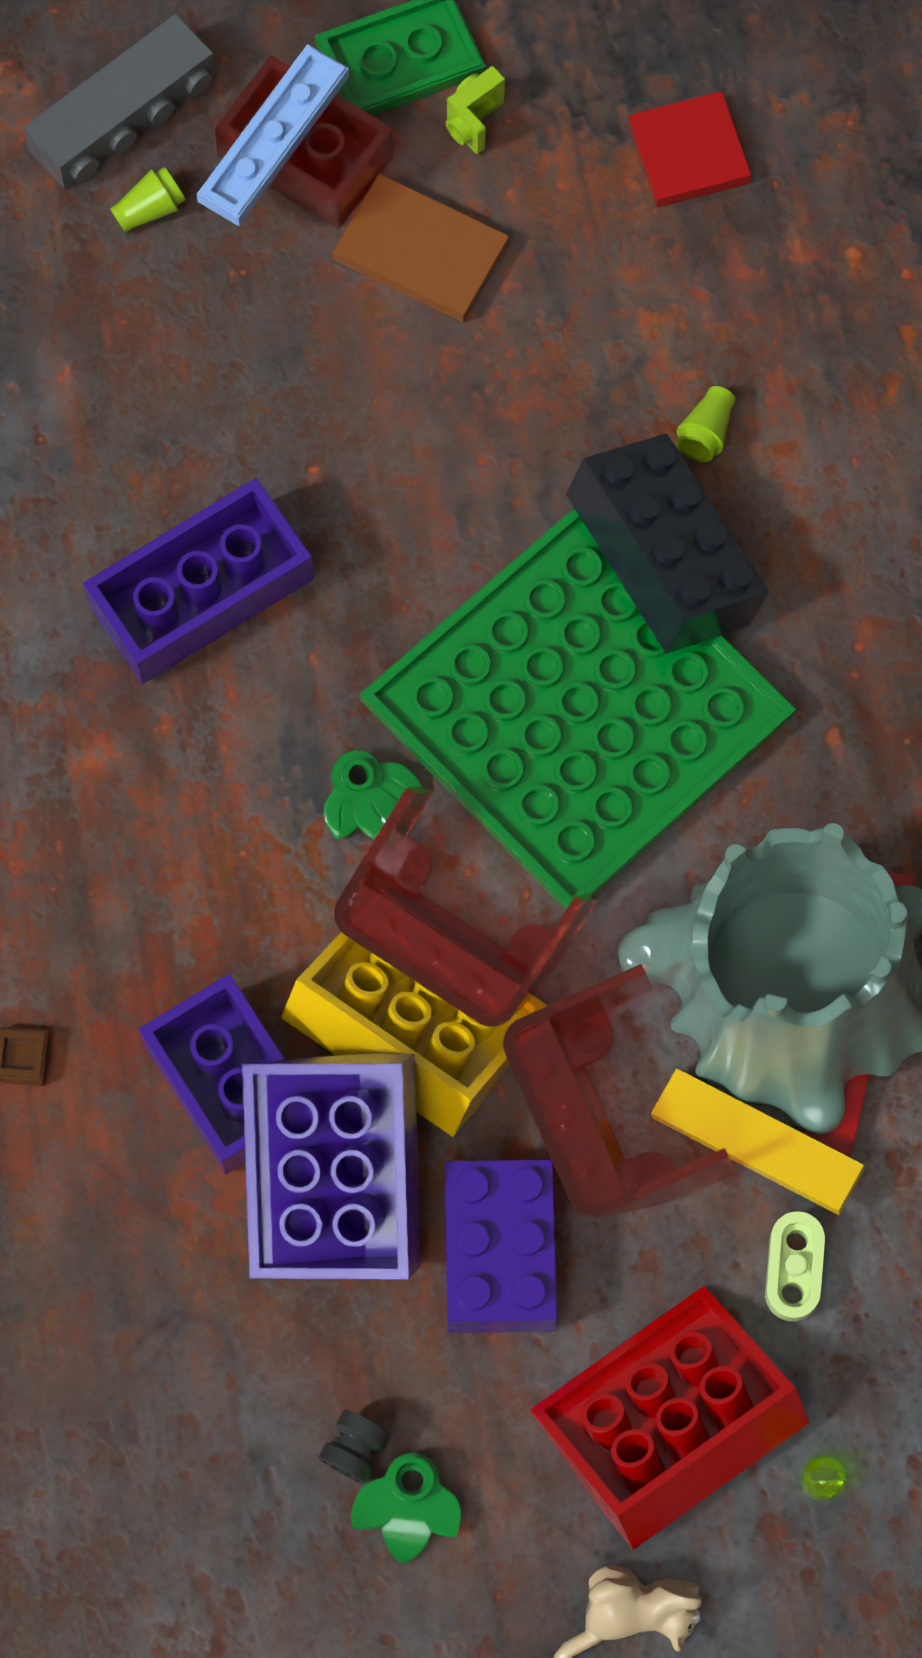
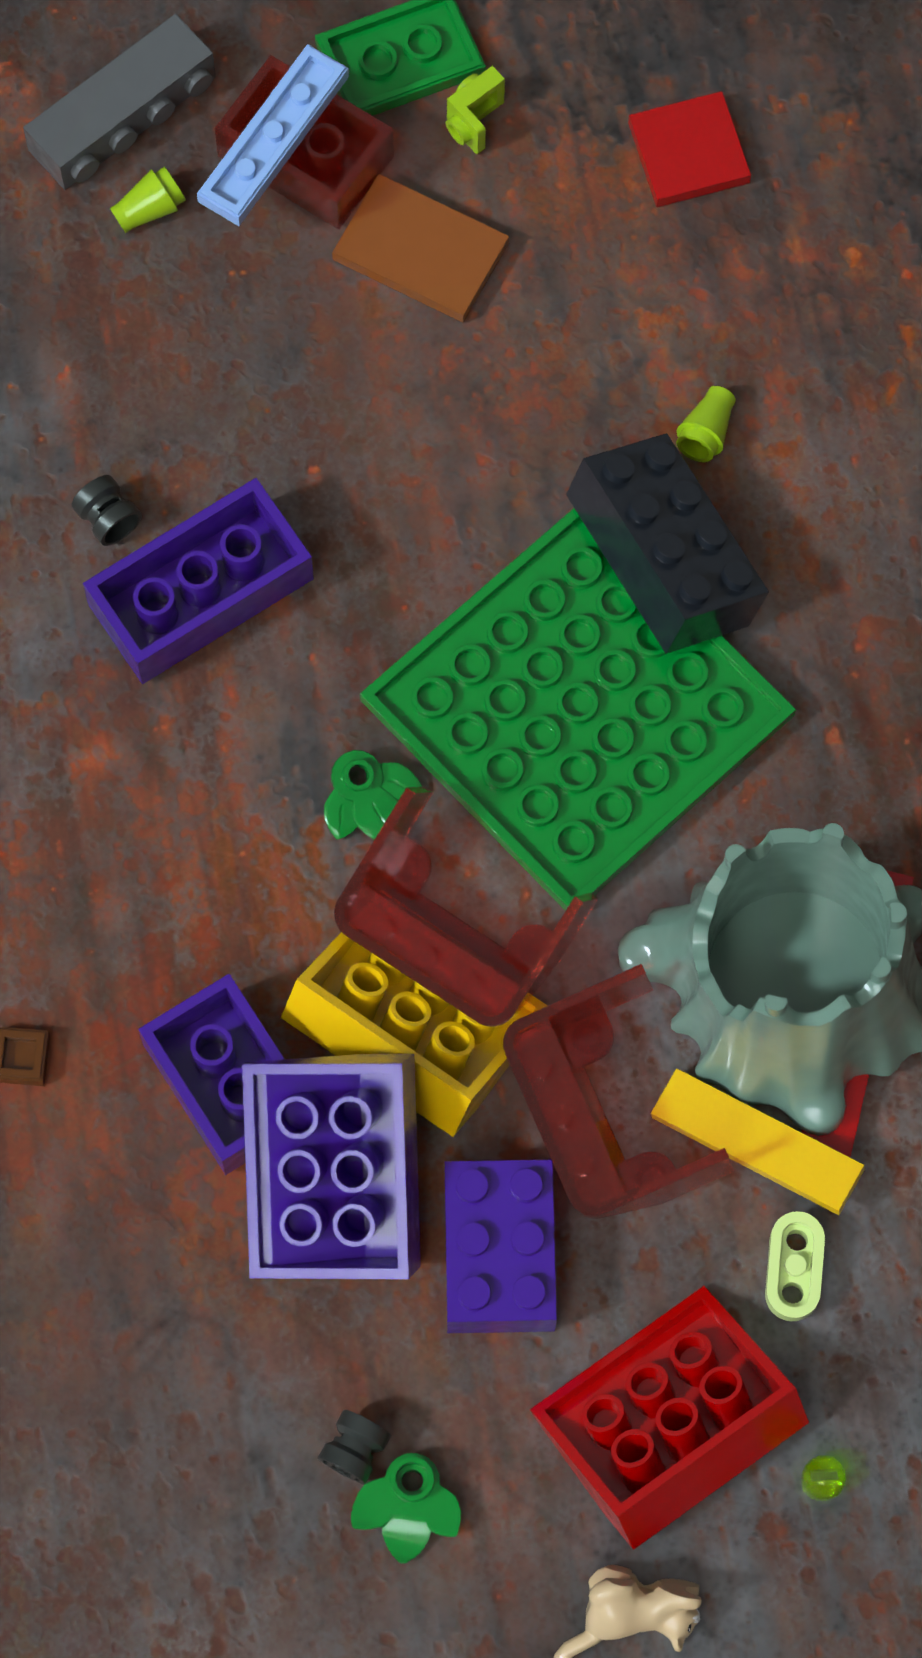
(106, 510): none -> pearl dark grey wheel

